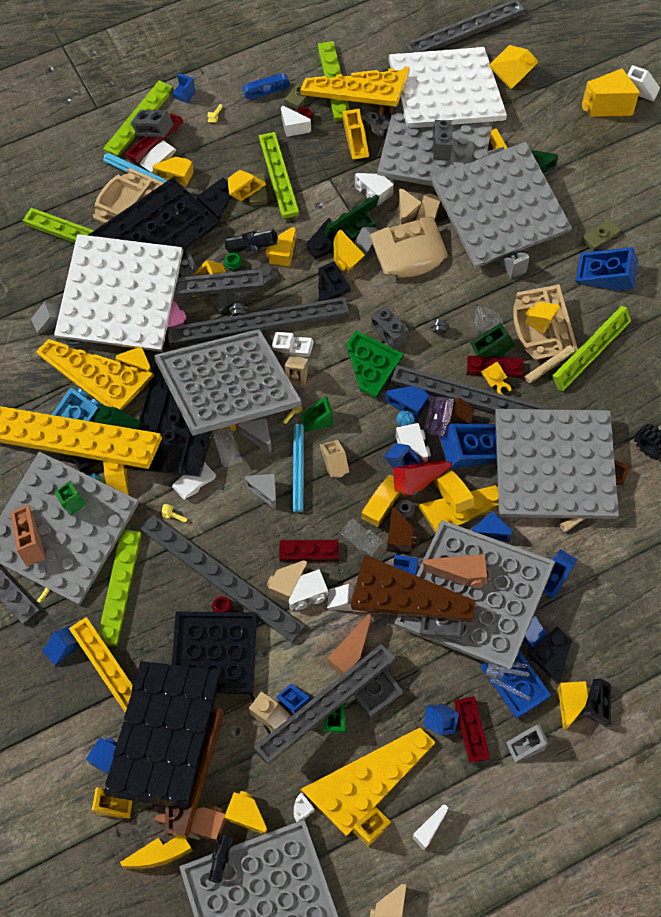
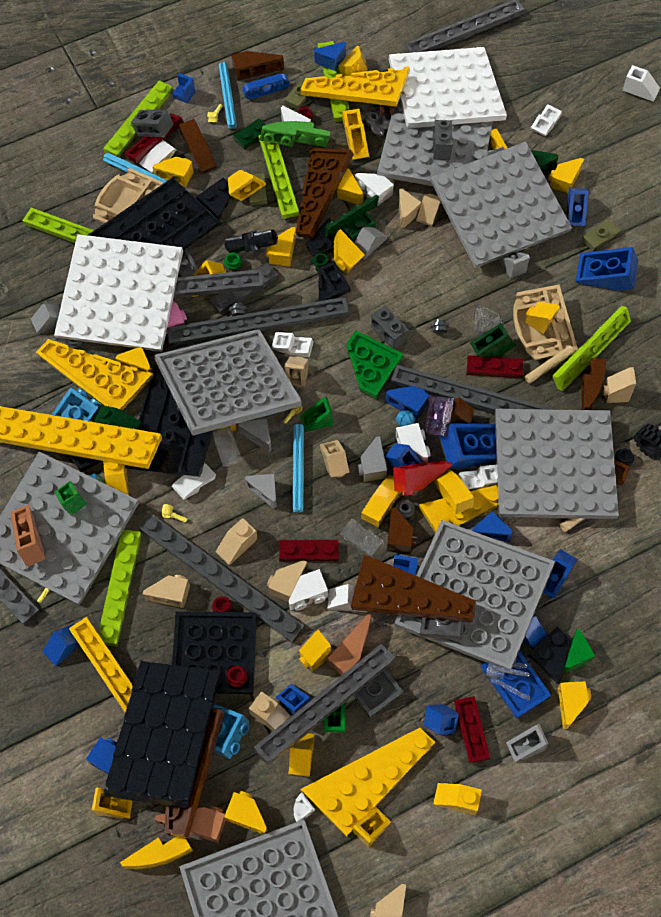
(169, 591): none -> tan slope
(197, 146): none -> reddish brown slope
(220, 859): black pin -> none
(227, 95): none -> medium azure axle
(230, 733): none -> dark azure plate
(236, 676): none -> dark red plate
(237, 541): none -> tan slope
(249, 134): none -> dark green plate
(253, 64): none -> reddish brown slope
(294, 131): none -> bright green slope
(301, 756): none -> yellow slope
(315, 651): none -> yellow slope
(320, 185): none -> reddish brown wing
(320, 258): none -> dark green plate
(330, 55): none -> blue slope
(349, 189): none -> yellow slope
(353, 63): none -> yellow slope
(373, 462): none -> light grey slope
(409, 248): tan slope -> none
(427, 830): white slope -> none
(458, 798): none -> yellow slope
(463, 570): nougat slope -> none
(481, 478): none -> white slope
(494, 376): yellow plate -> none
(513, 64): yellow slope -> none
(547, 120): none -> white slope
(565, 175): none -> yellow slope
(577, 206): none -> blue slope
(579, 653): none -> green slope
(592, 382): none -> reddish brown slope
(599, 702): black wing -> none
(610, 95): yellow slope -> none
(619, 386): none -> tan slope
(624, 456): none -> black plate

